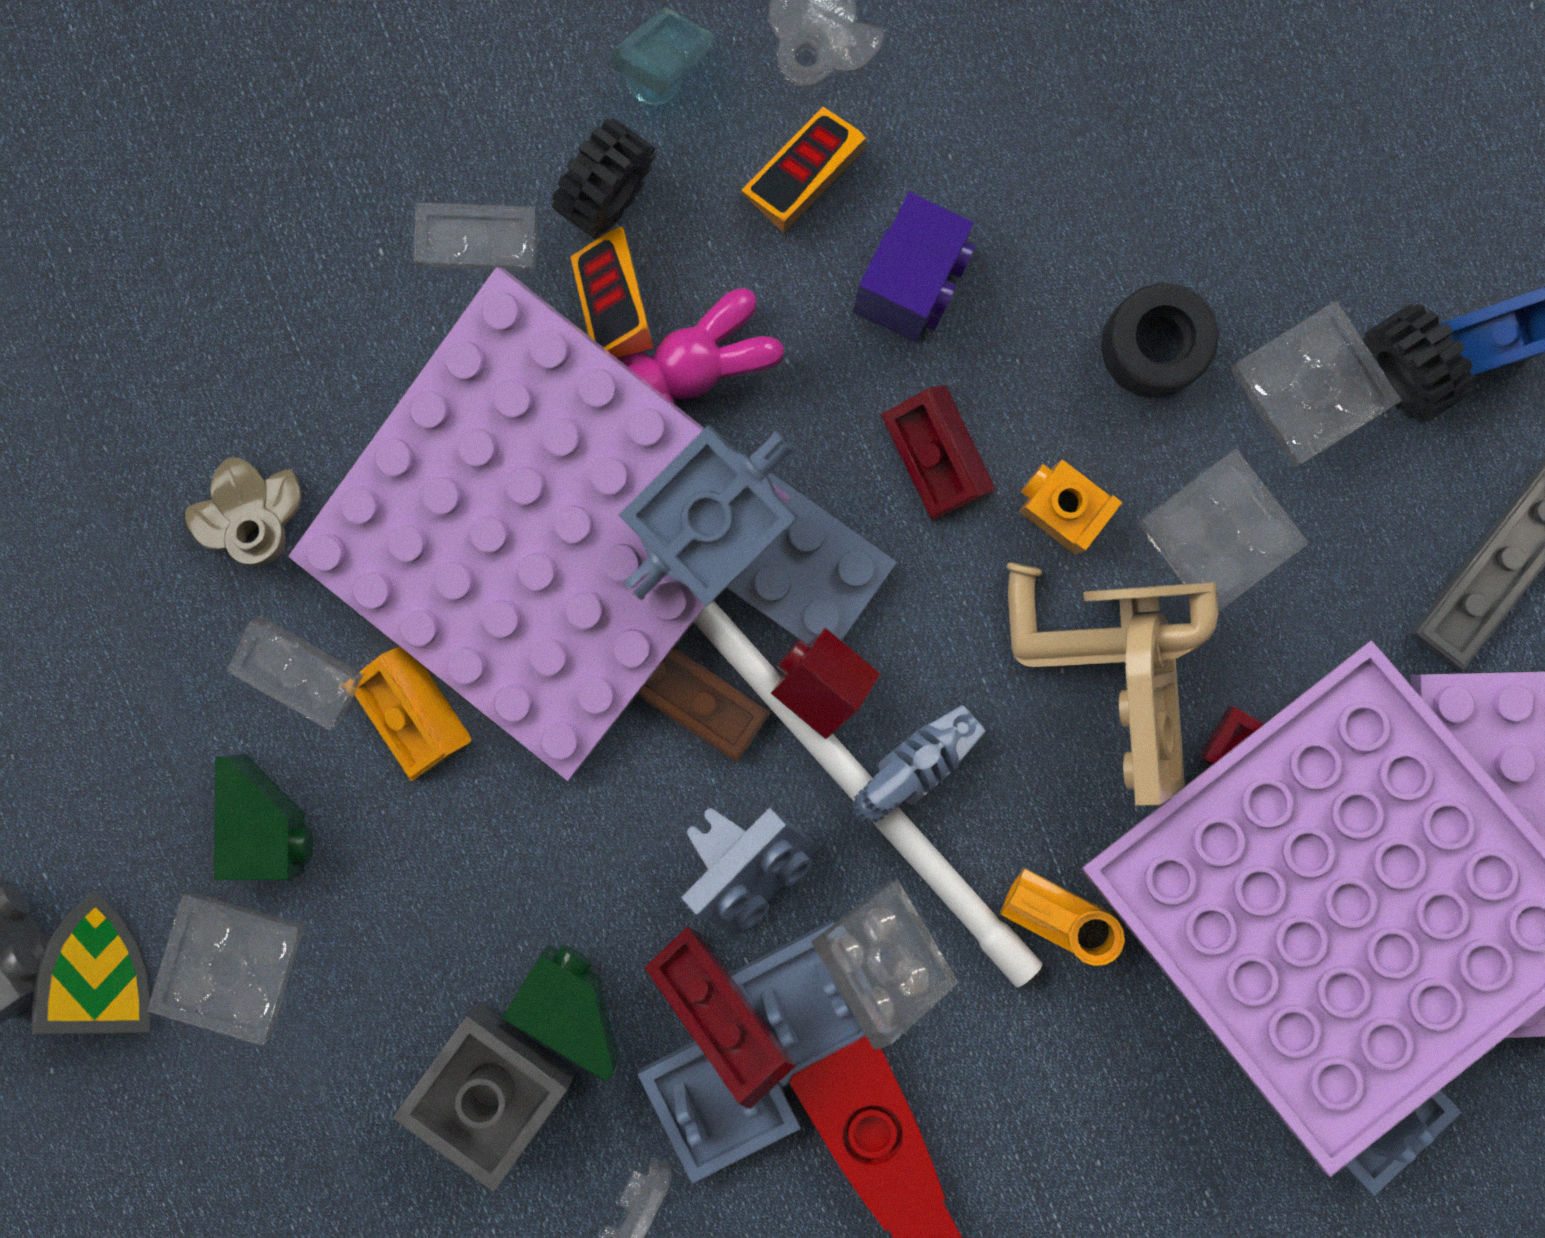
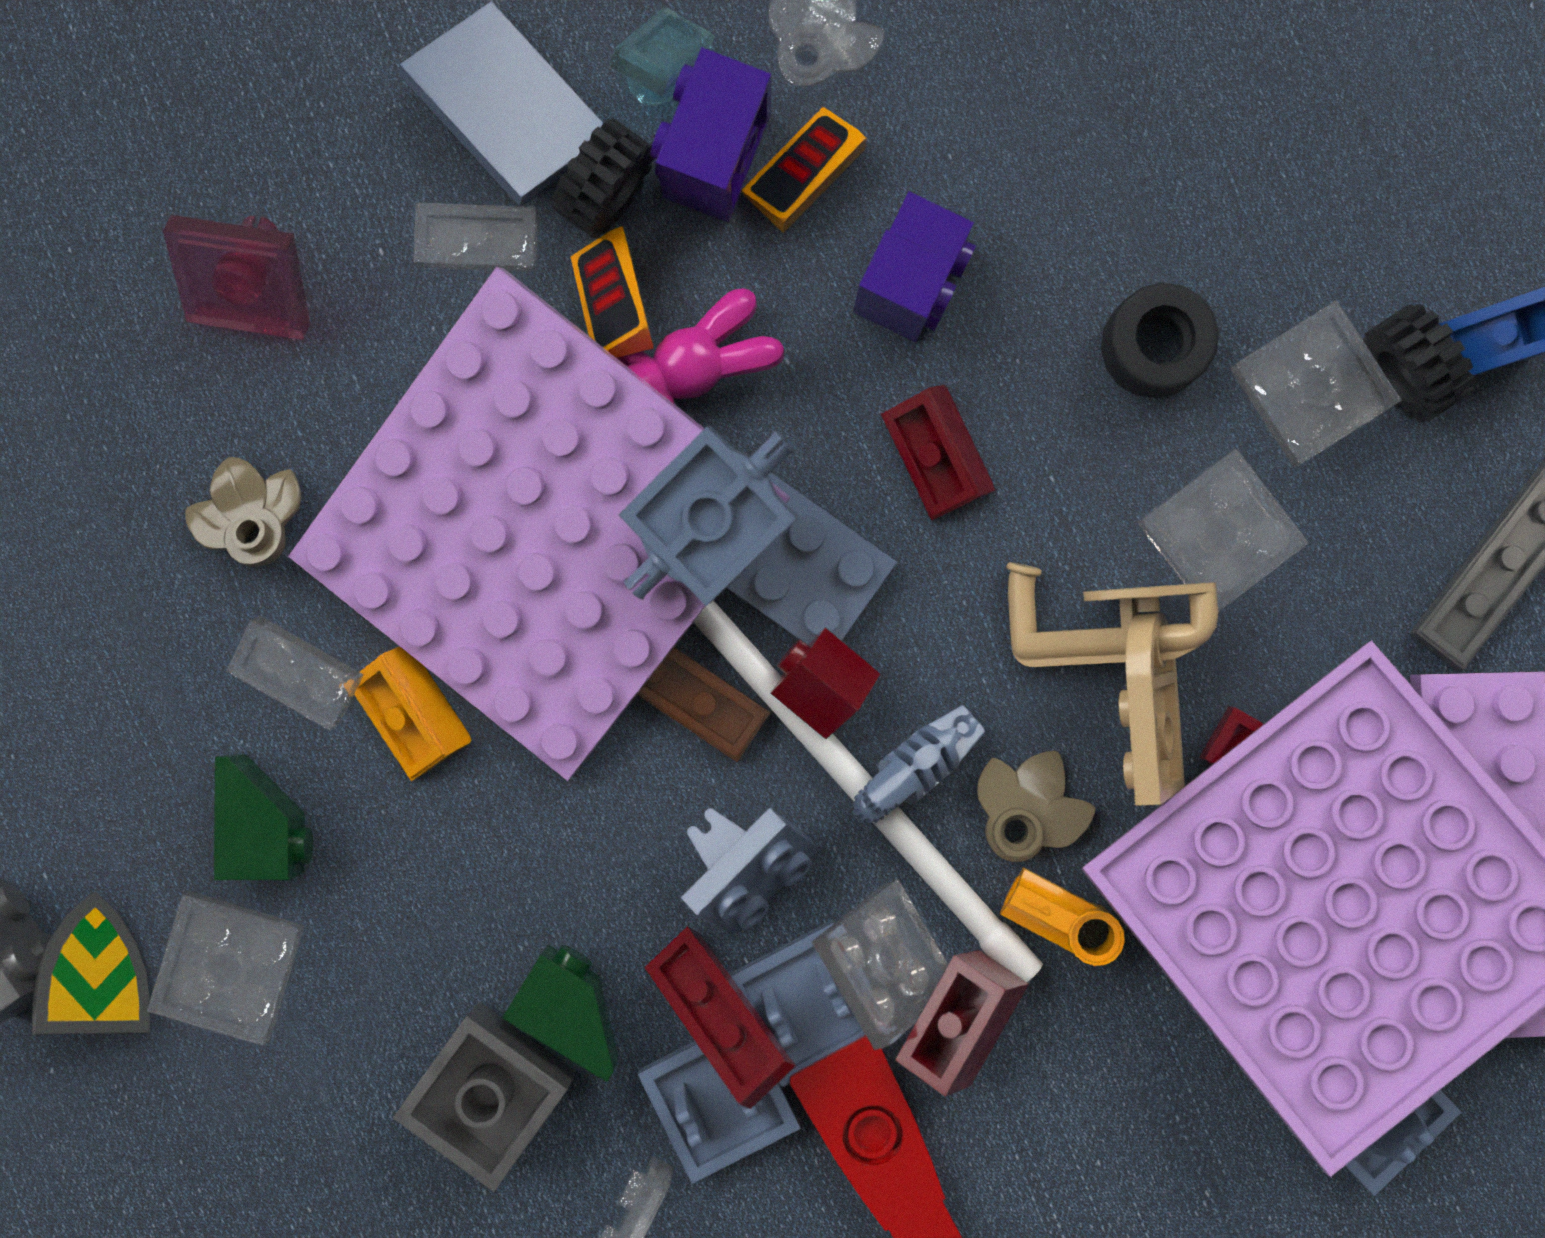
(238, 275): none -> clear pink tile
(502, 102): none -> tile
(713, 133): none -> dark purple brick
(961, 1022): none -> dark red brick
(1034, 798): none -> dark tan plate
(1072, 529): light orange brick -> none

